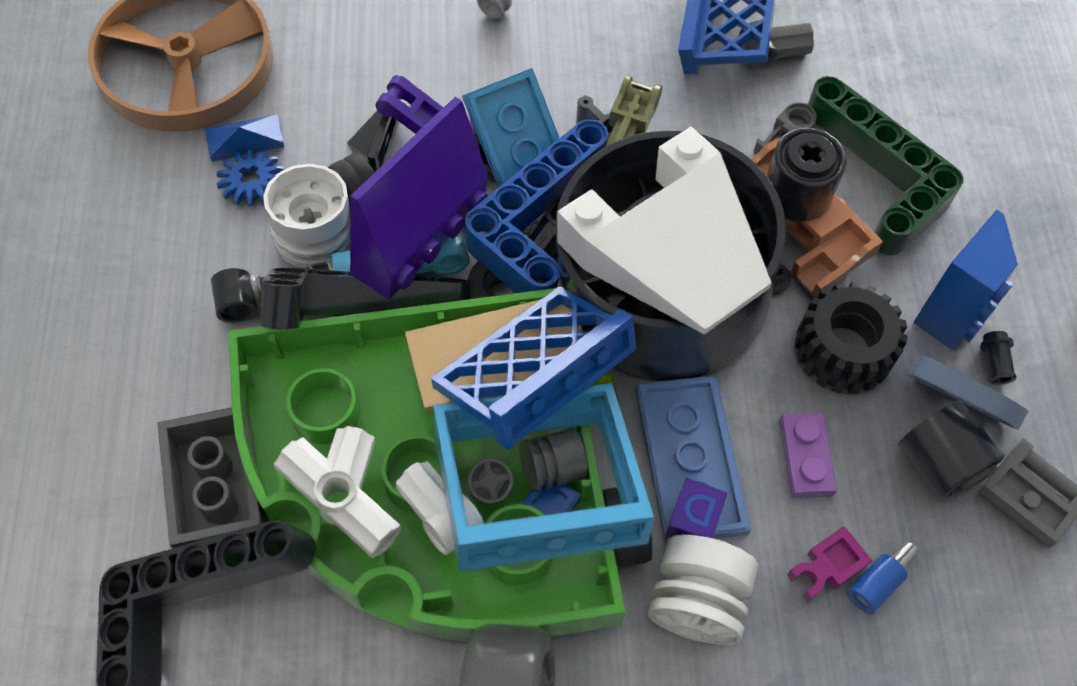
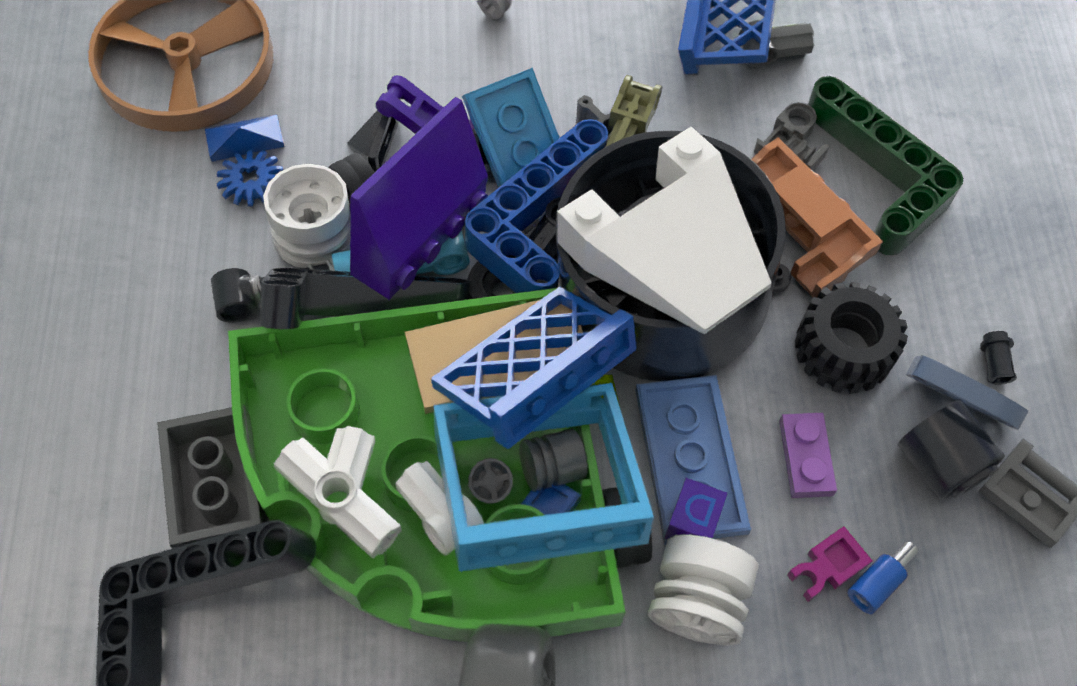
(806, 172): black piece -> none
(971, 285): blue wedge -> none

